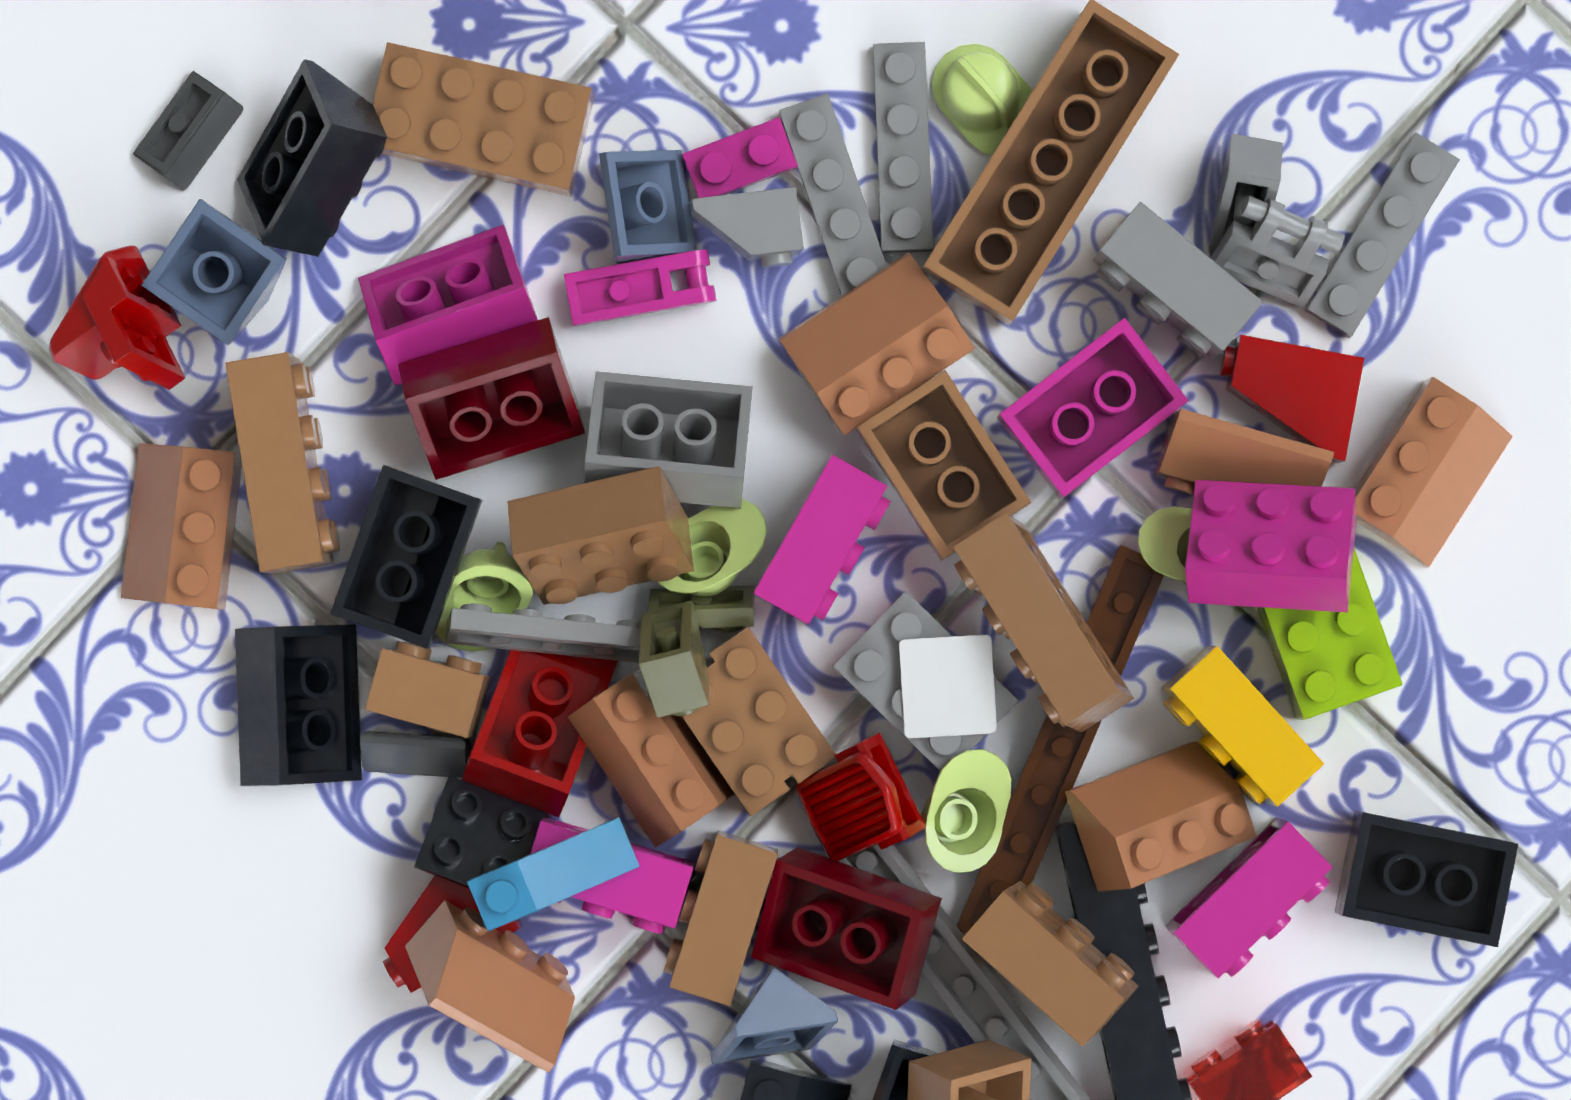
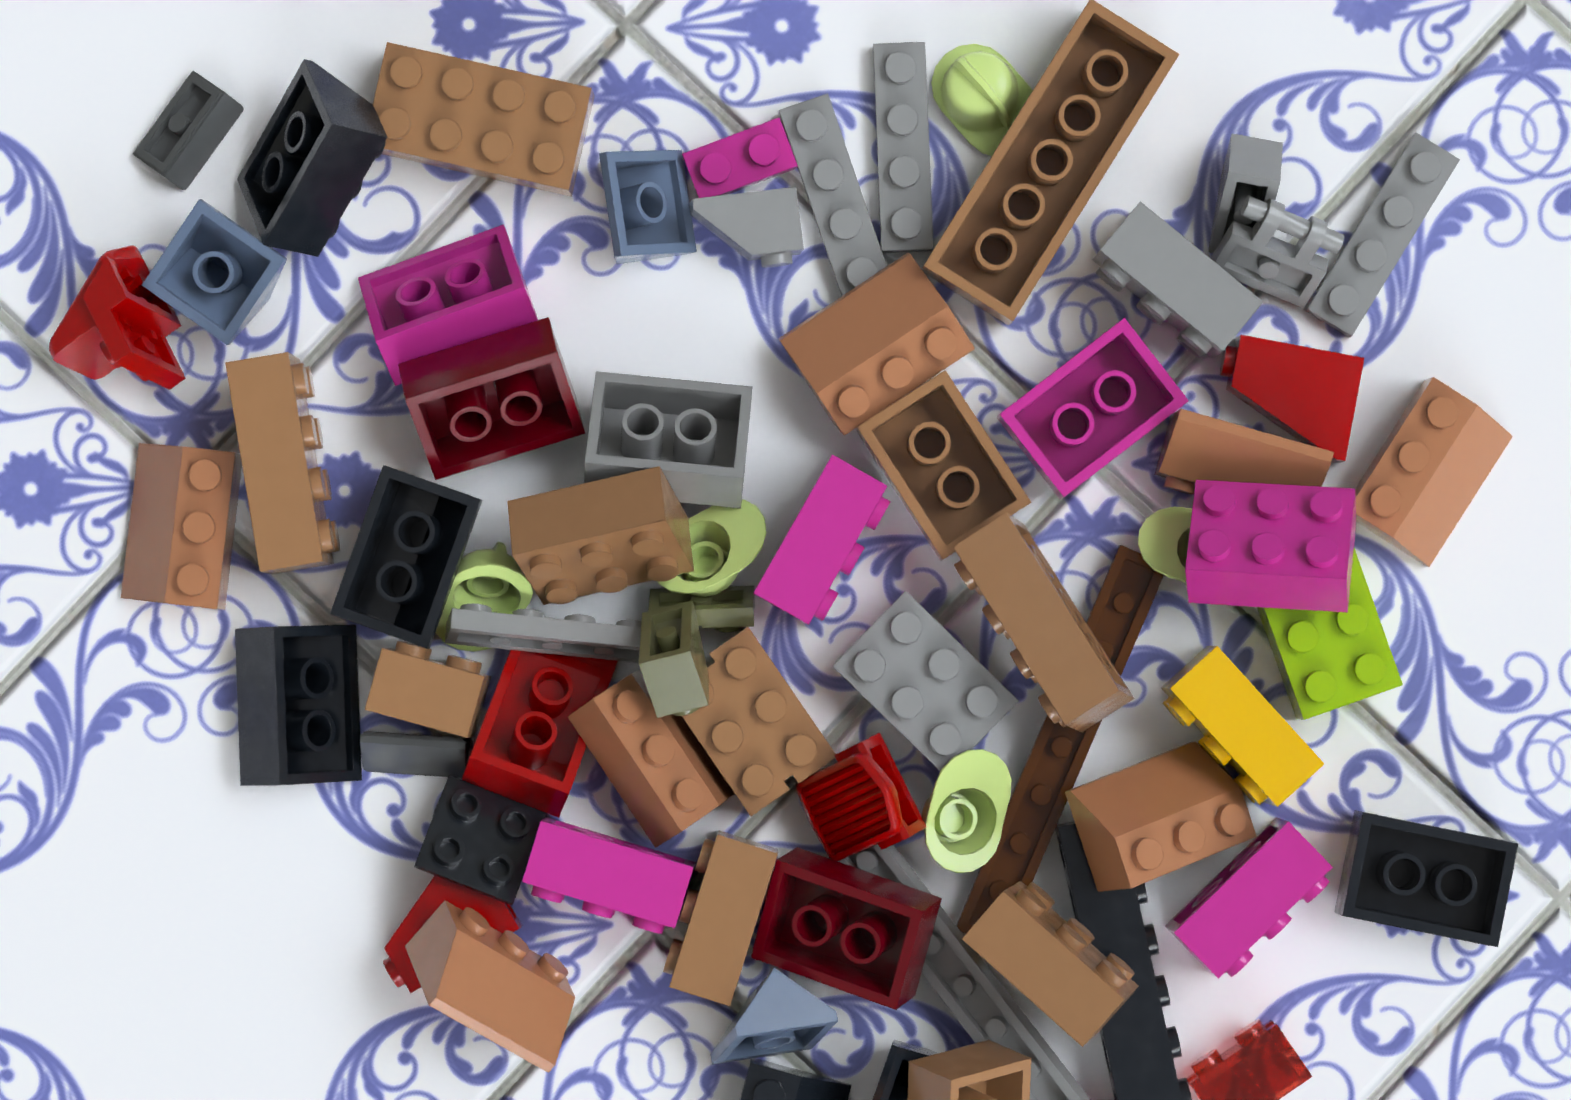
(553, 874): dark azure slope -> none
(638, 288): dark pink plate -> none
(947, 686): white sticker -> none

